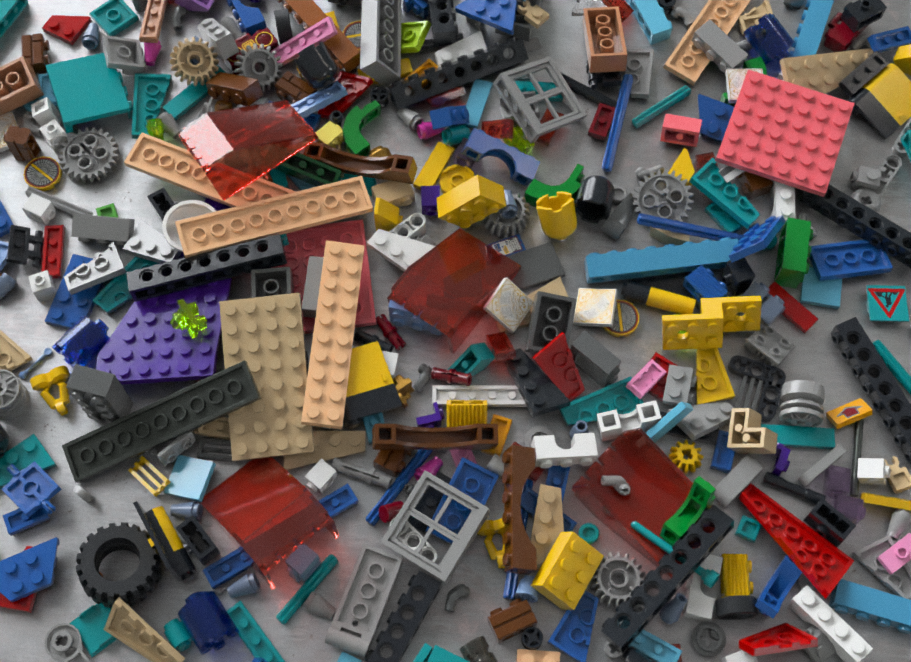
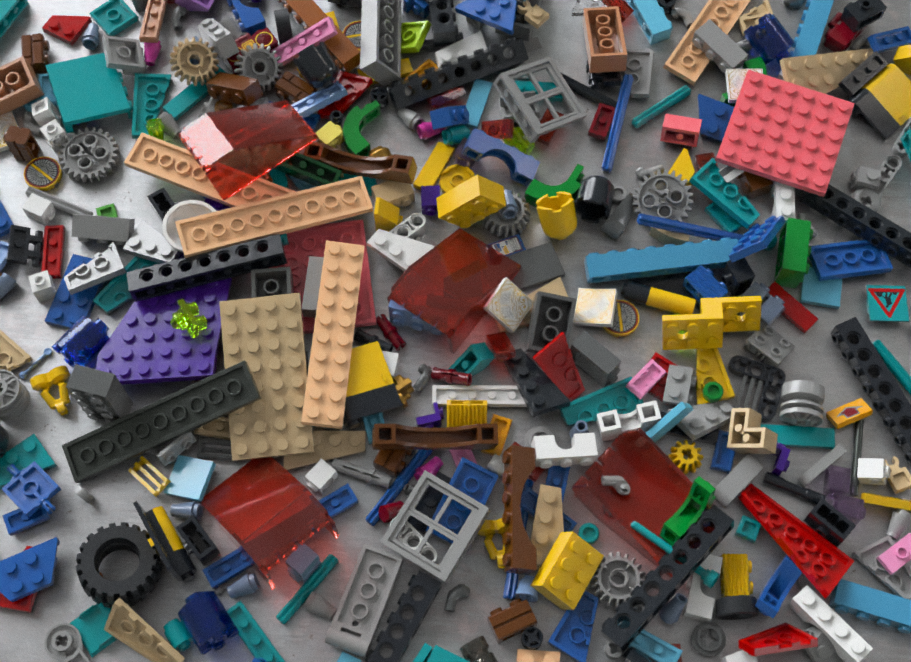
(712, 392): none -> green tile

